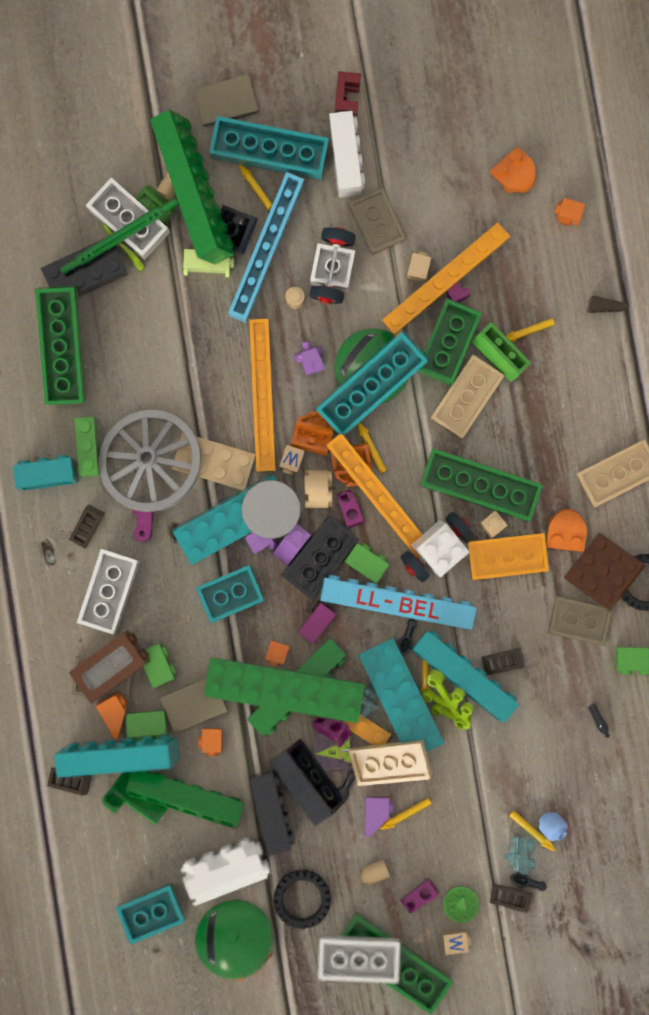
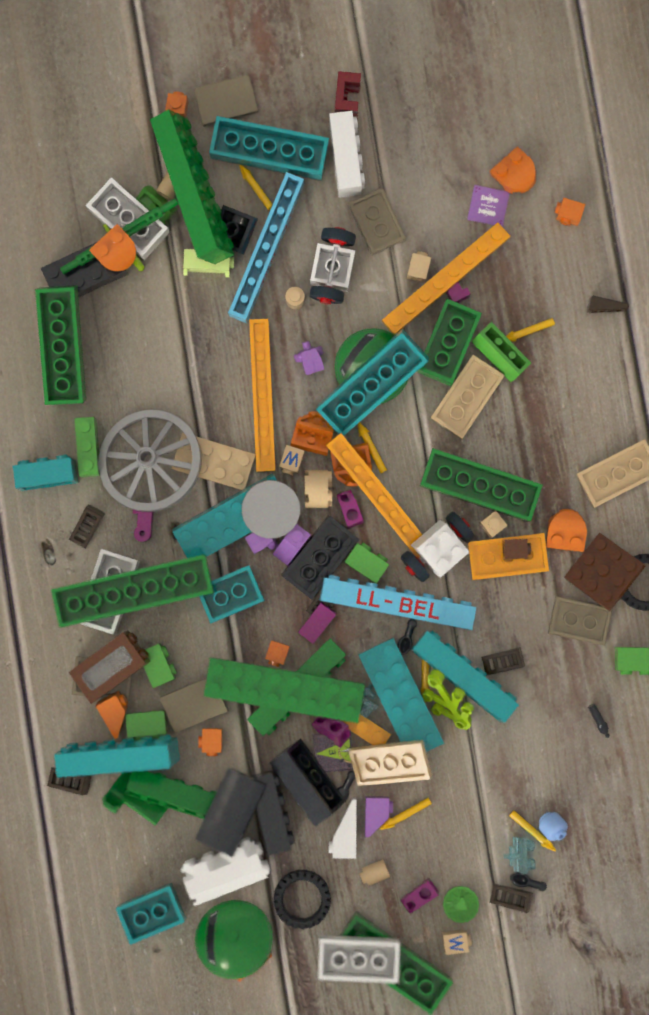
(115, 250): none -> orange slope
(132, 591): none -> green brick
(177, 103): none -> orange brick
(230, 812): none -> black slope
(345, 835): none -> white slope
(488, 205): none -> medium lavender sticker
(516, 549): none -> reddish brown brick

